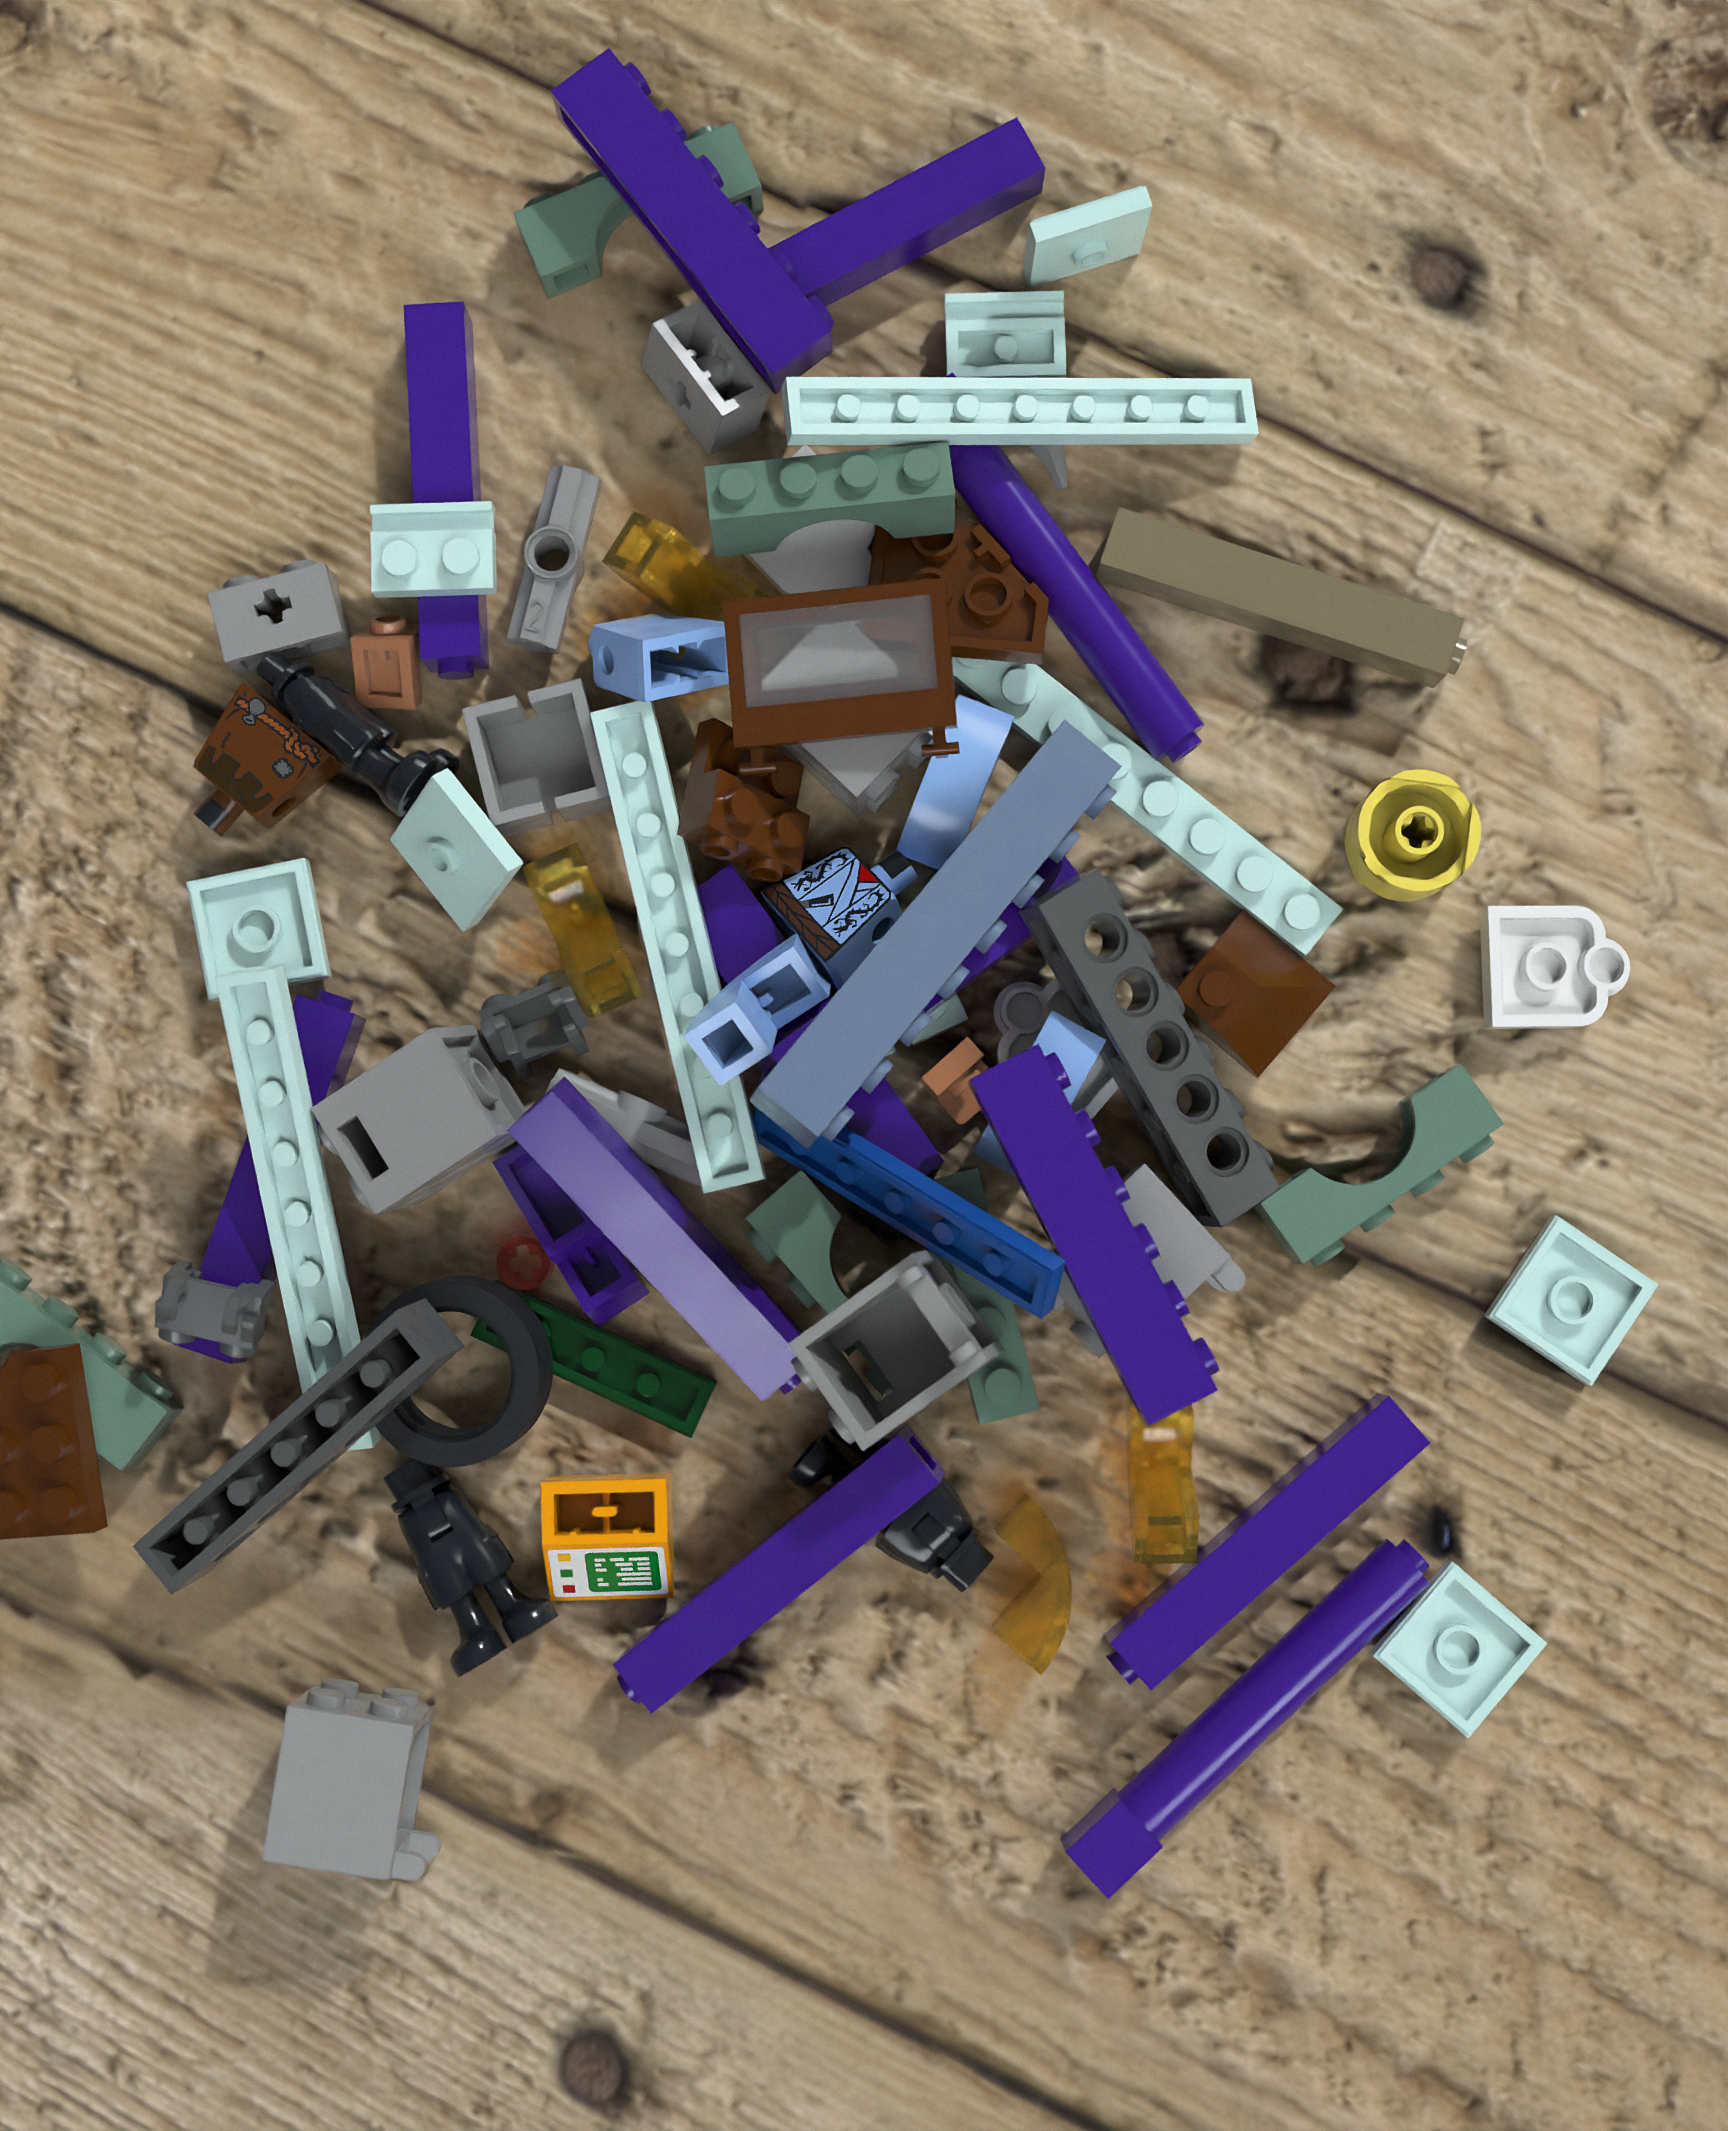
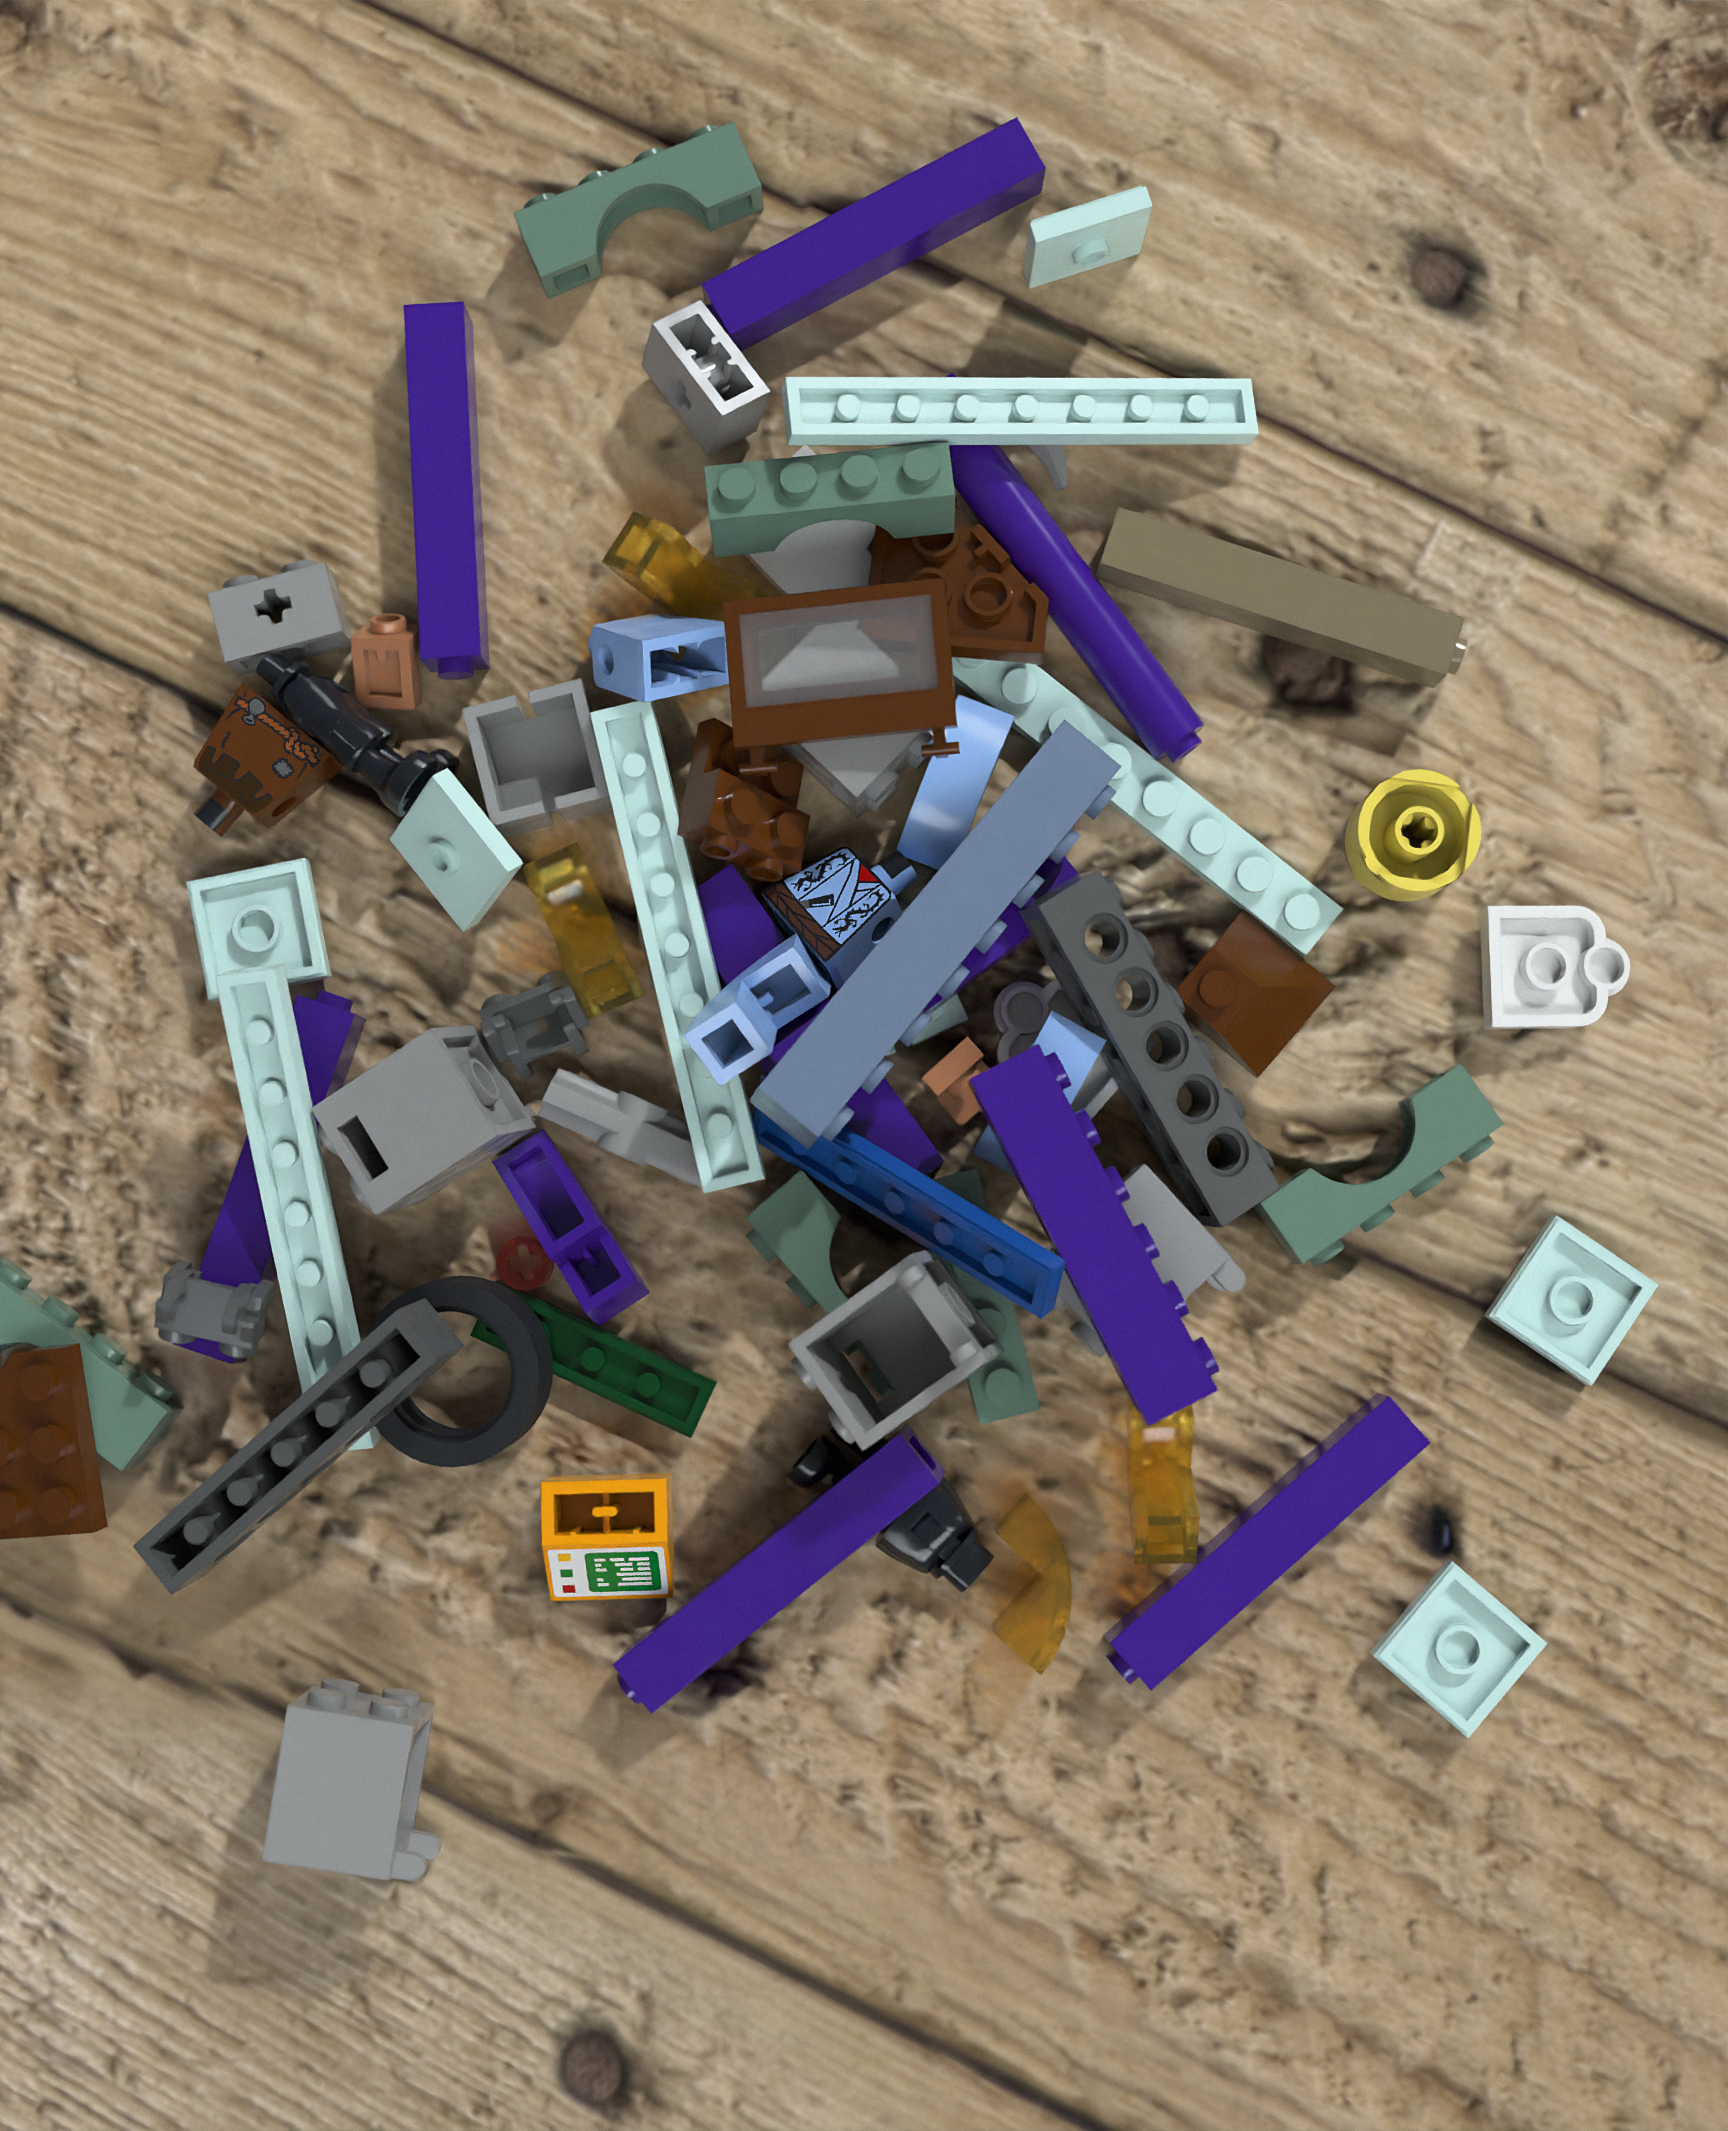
(433, 549): light aqua plate -> none
(455, 1557): black piece -> none
(561, 525): light grey piece -> none
(661, 1237): brick -> none
(693, 219): dark purple brick -> none
(1005, 334): light aqua plate -> none
(1129, 1824): dark purple brick -> none

